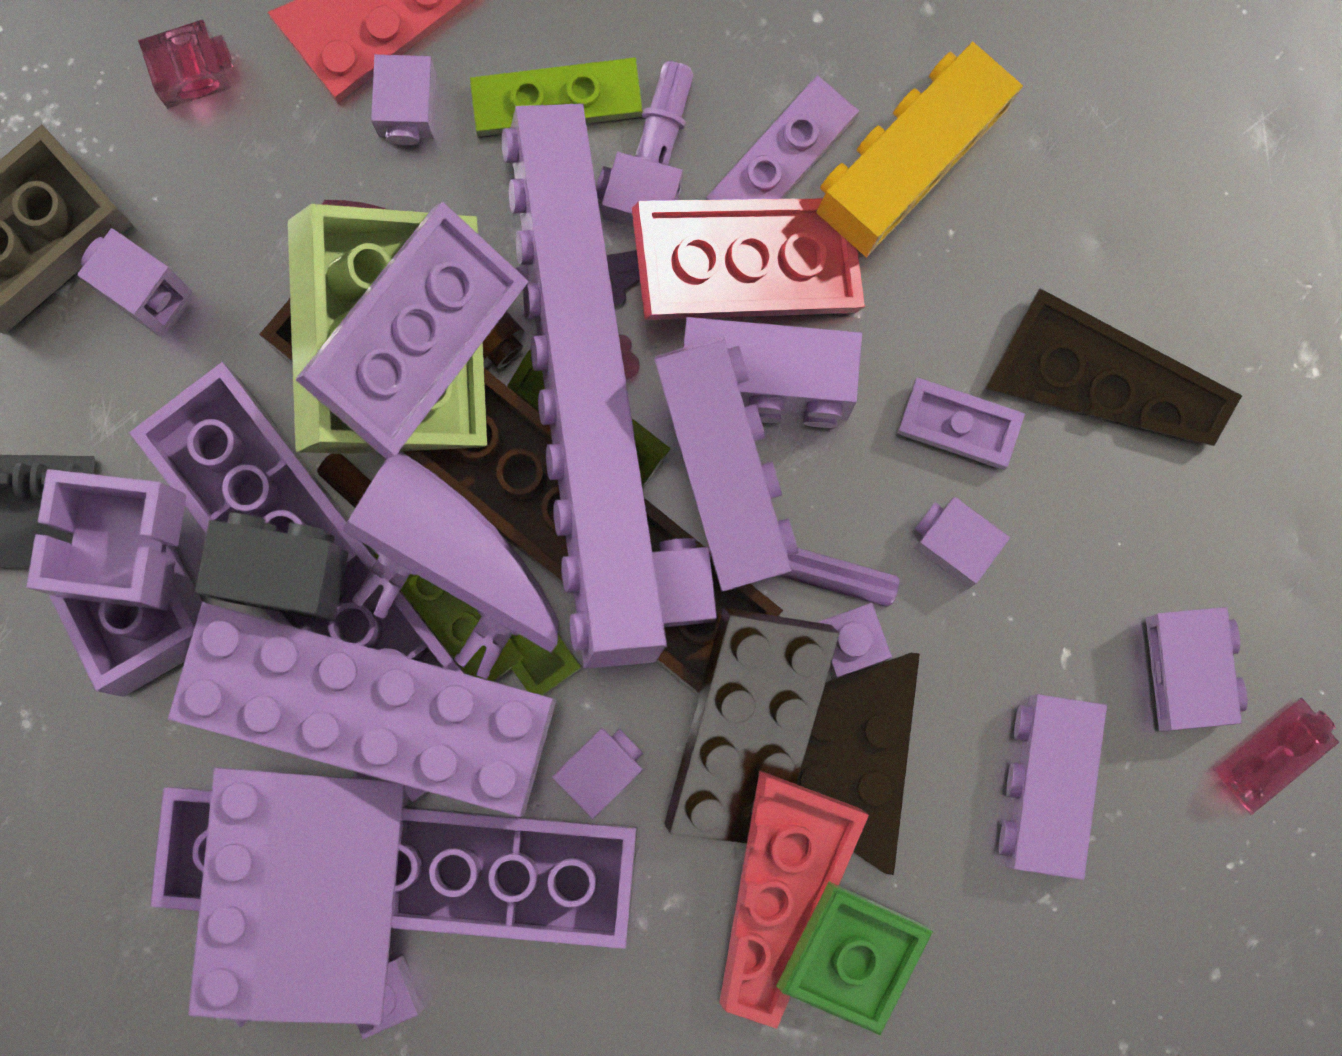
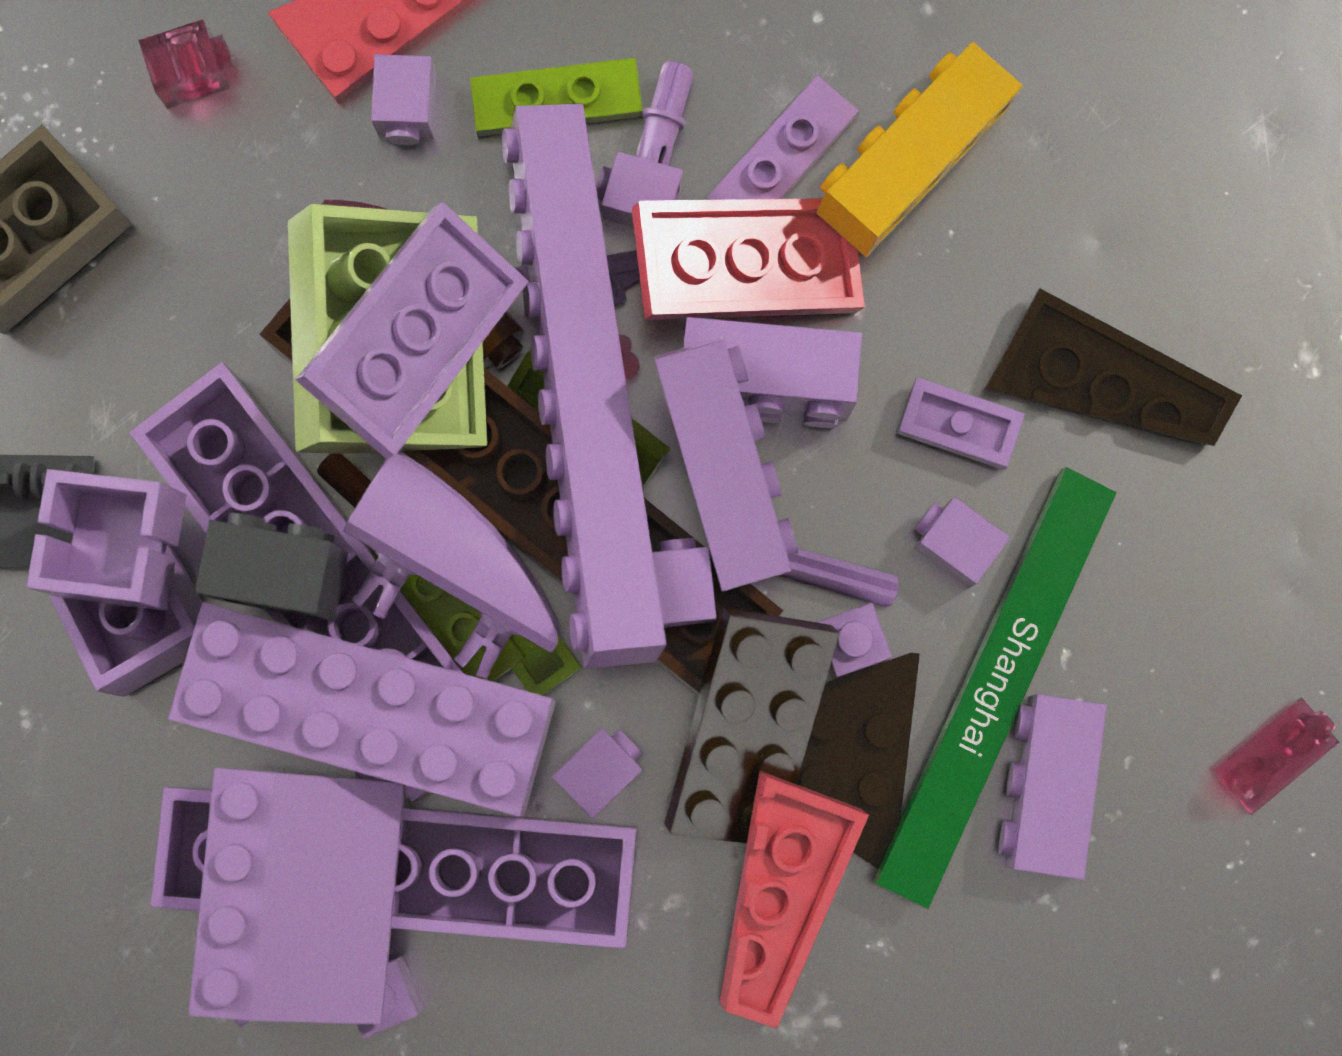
(133, 281): lavender brick -> none
(854, 958): bright green tile -> none
(994, 688): none -> green tile
(1195, 669): lavender brick -> none

